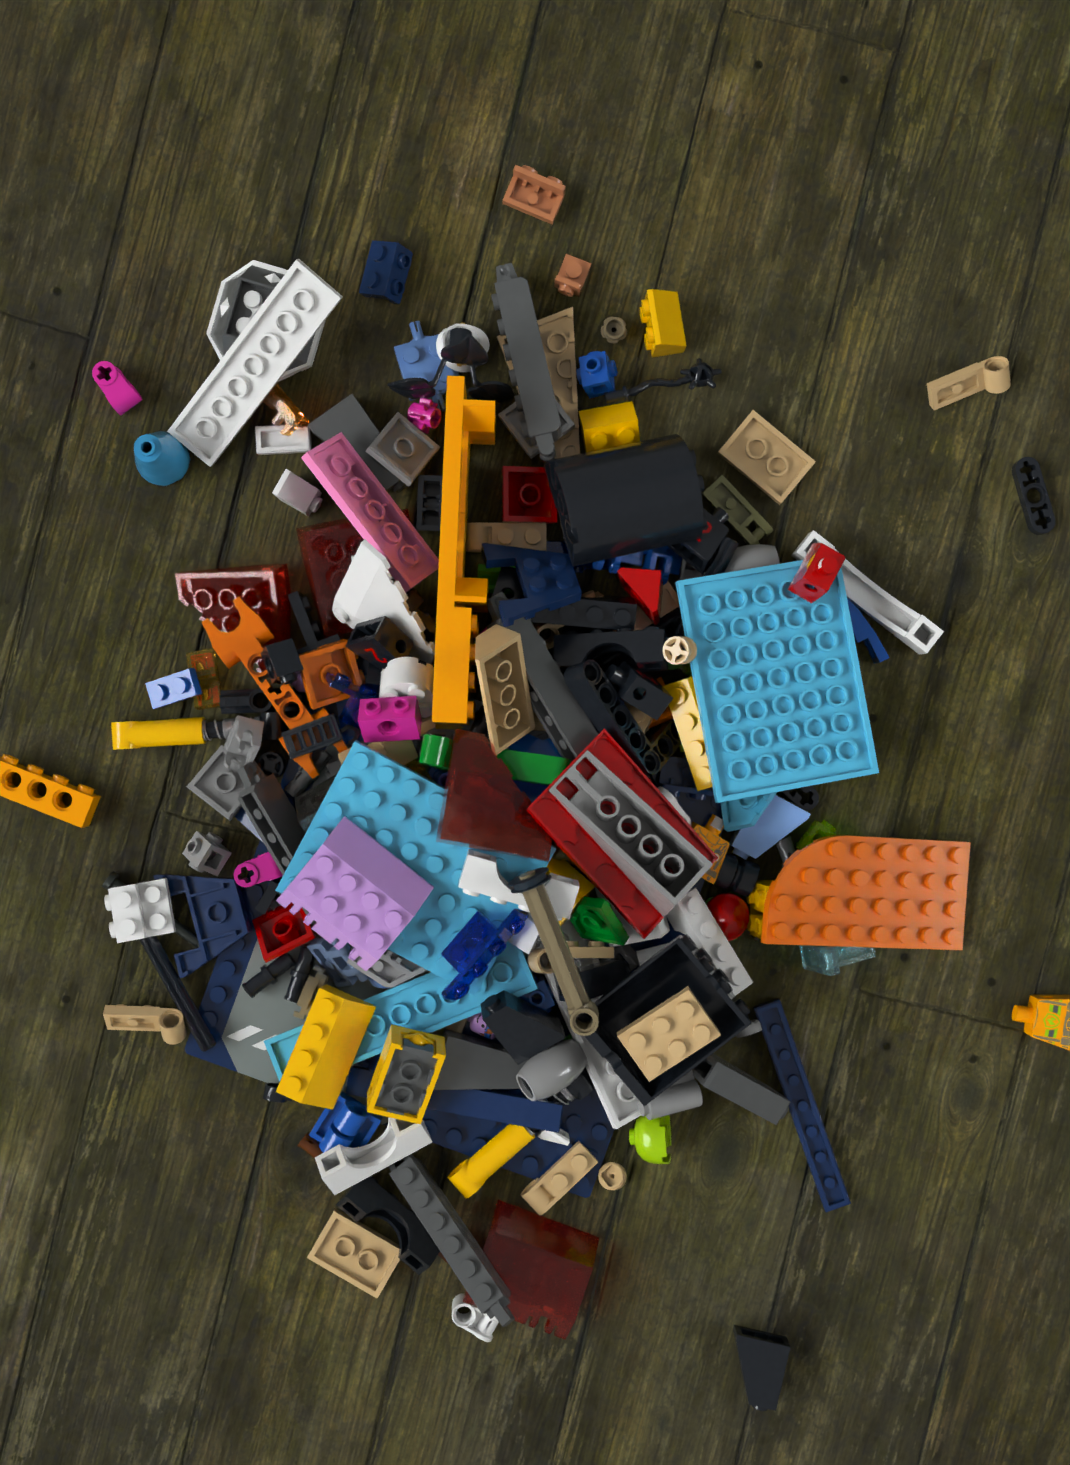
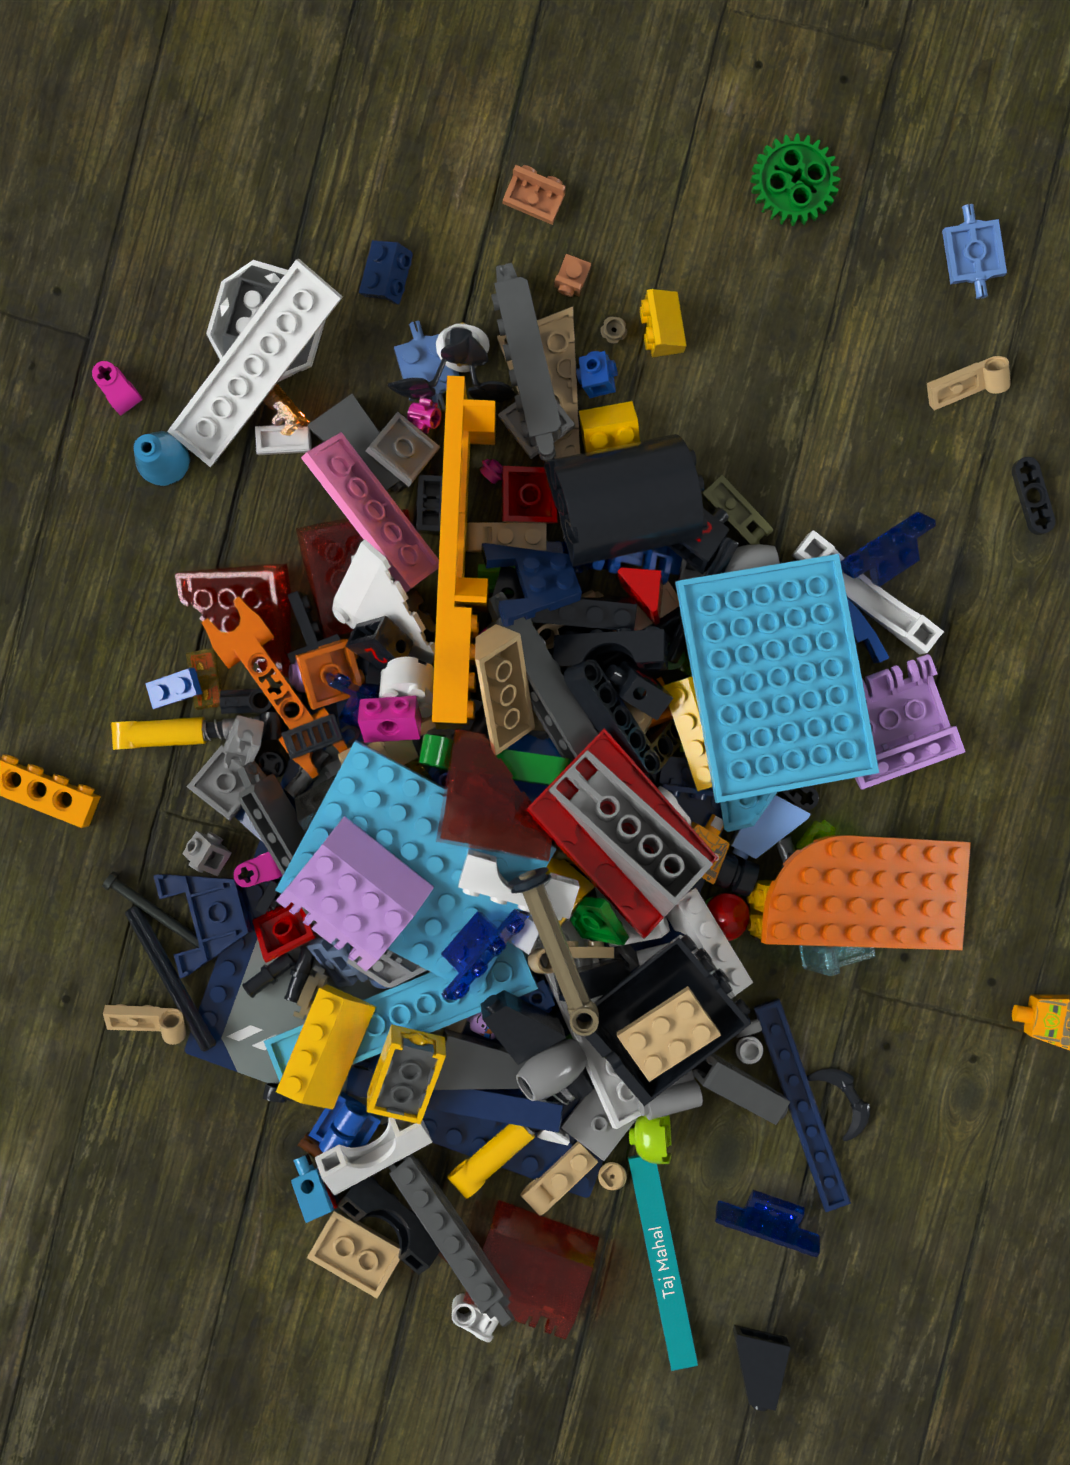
(140, 910): white plate -> none
(282, 662): black brick -> none
(298, 493): white slope -> none
(312, 1200): none -> dark azure torso
(492, 470): none -> dark pink plate
(592, 1128): none -> light grey plate
(663, 1263): none -> teal tile
(673, 651): tan wheel -> none
(699, 376): black piece -> none
(749, 1049): none -> white plate
(766, 457): tan plate -> none
(770, 1220): none -> clear blue bracket
(808, 159): none -> green gear
(818, 570): red torso -> none
(844, 1081): none -> black piece
(889, 552): none -> clear blue bracket
(907, 721): none -> lavender slope
(974, 251): none -> medium blue plate

